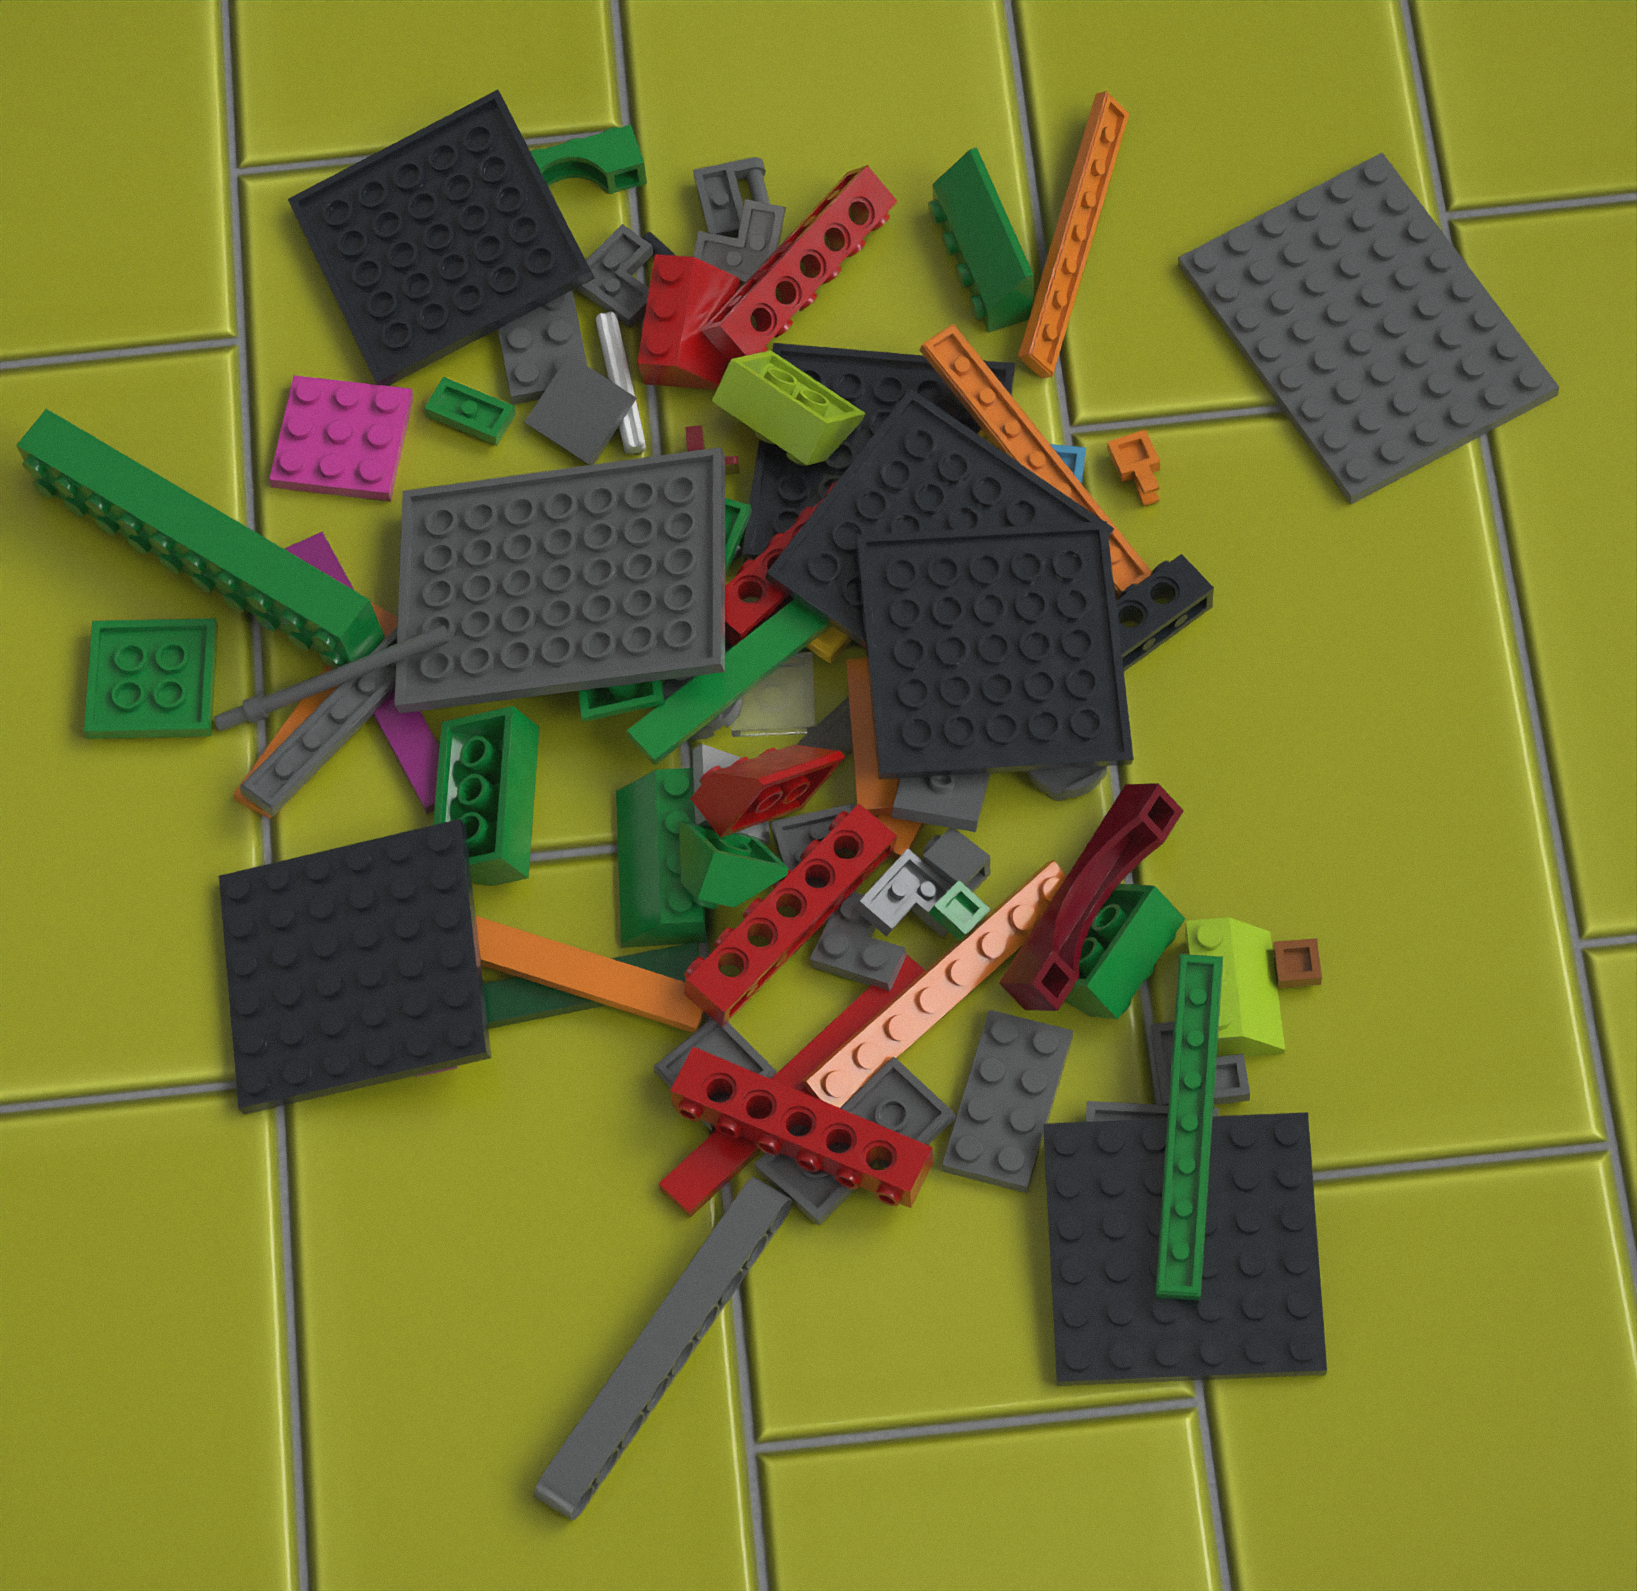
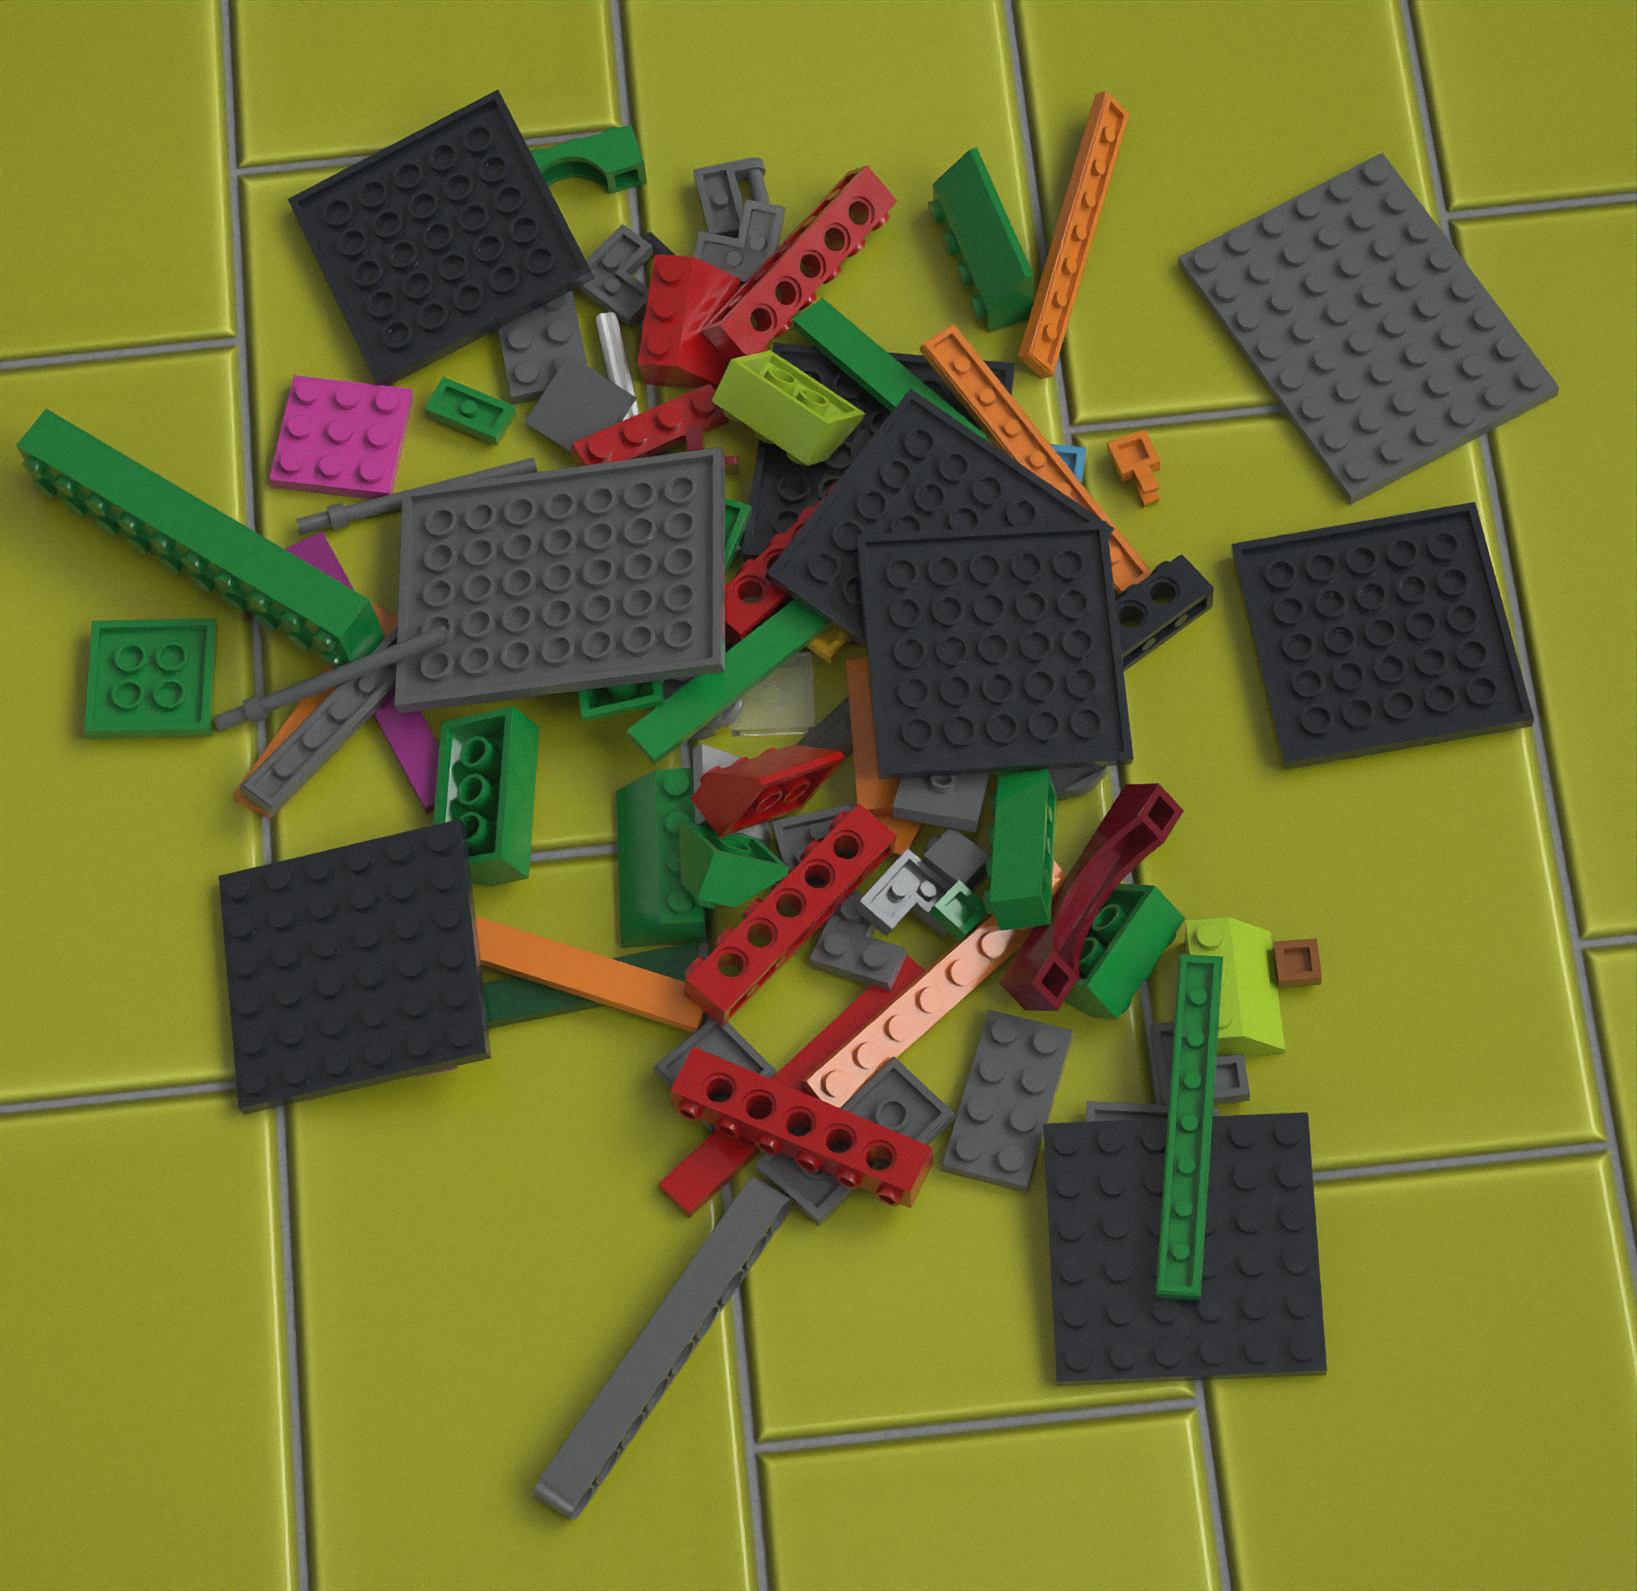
(340, 515): none -> dark grey bar
(651, 430): none -> red plate
(865, 359): none -> green tile
(1022, 850): none -> green brick
(1381, 635): none -> black plate

